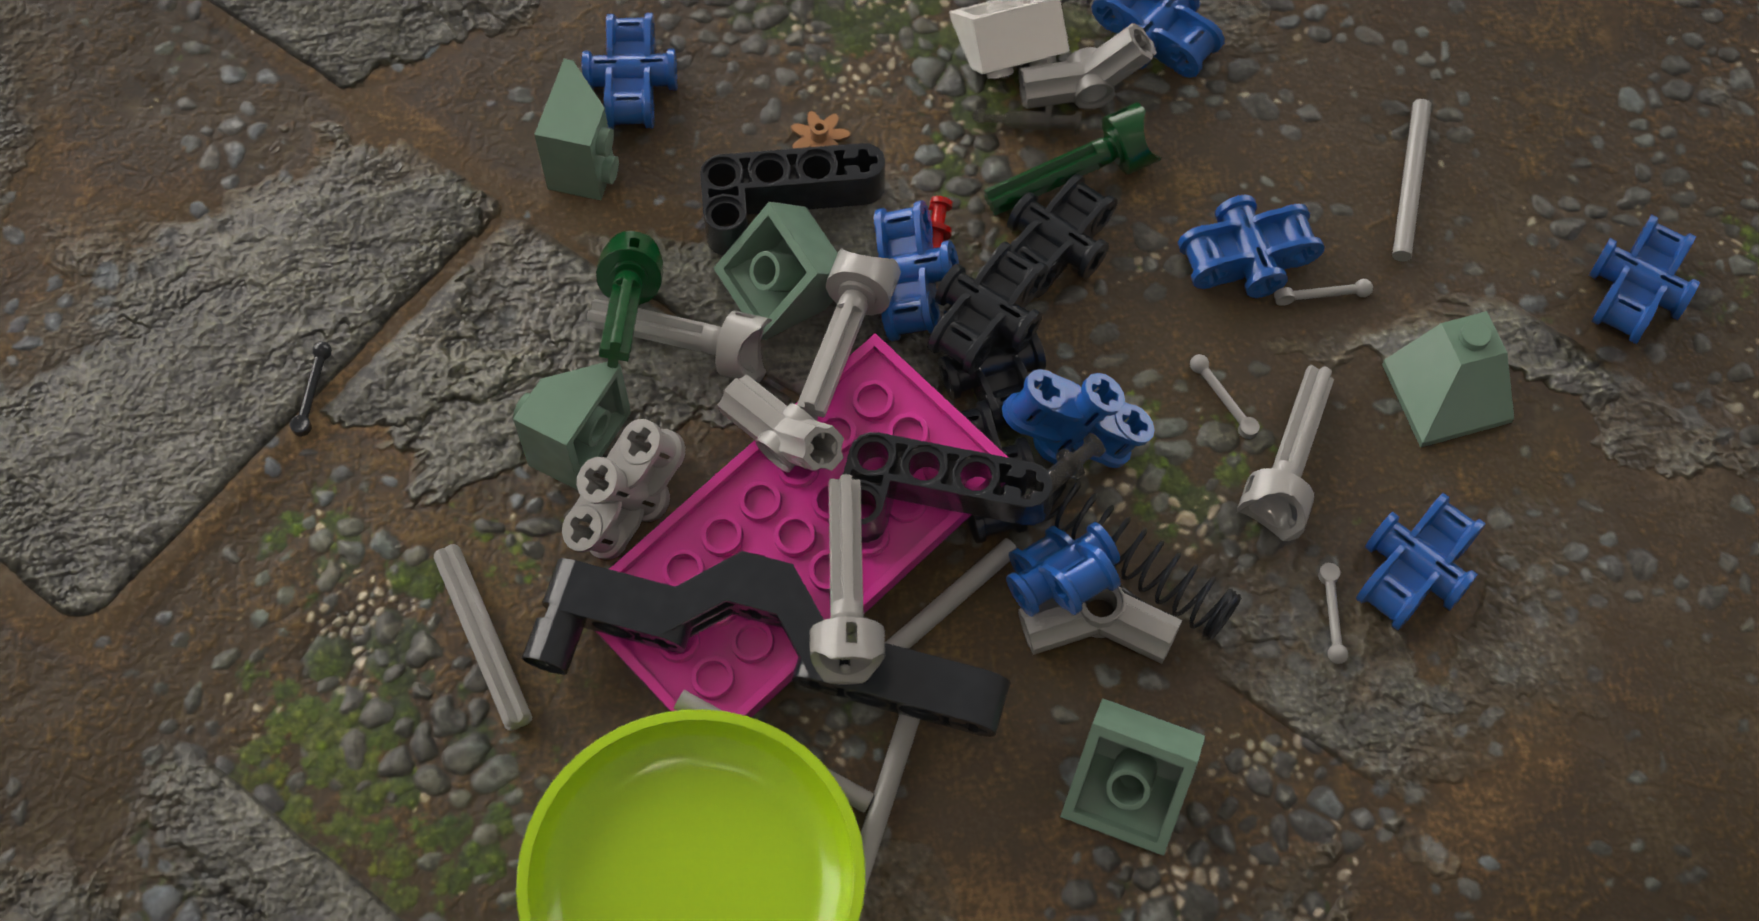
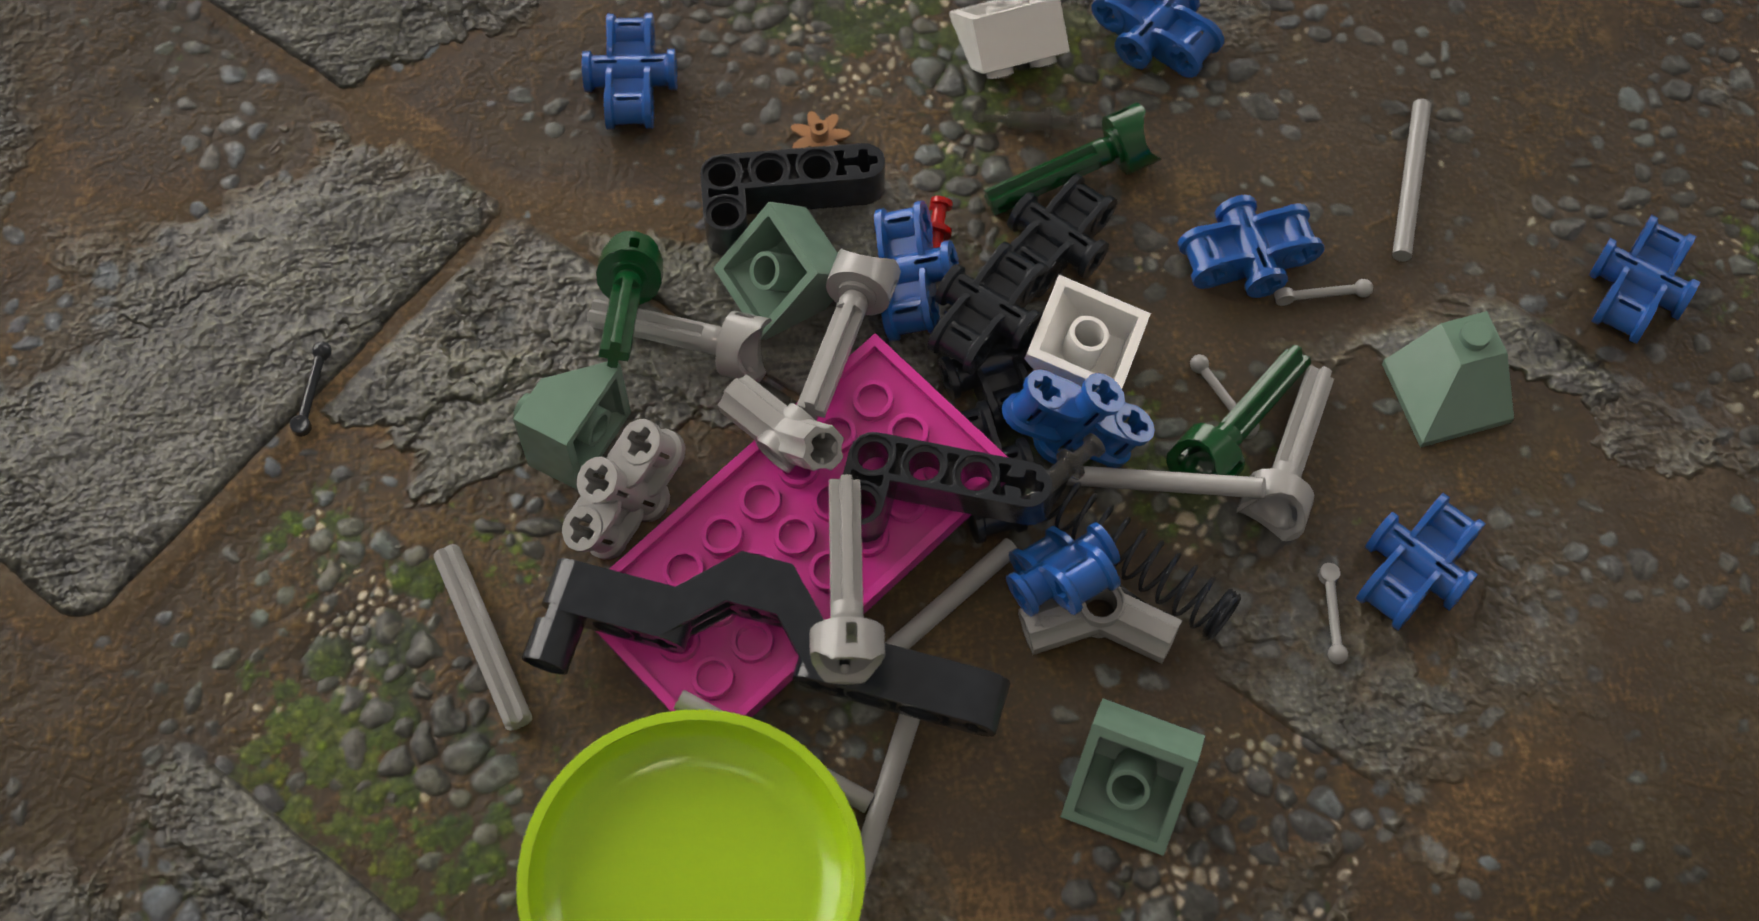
(575, 137): sand green slope -> none
(1086, 334): none -> white slope
(1088, 73): light grey piece -> none
(1173, 482): none -> light grey bar
(1216, 449): none -> dark green piece

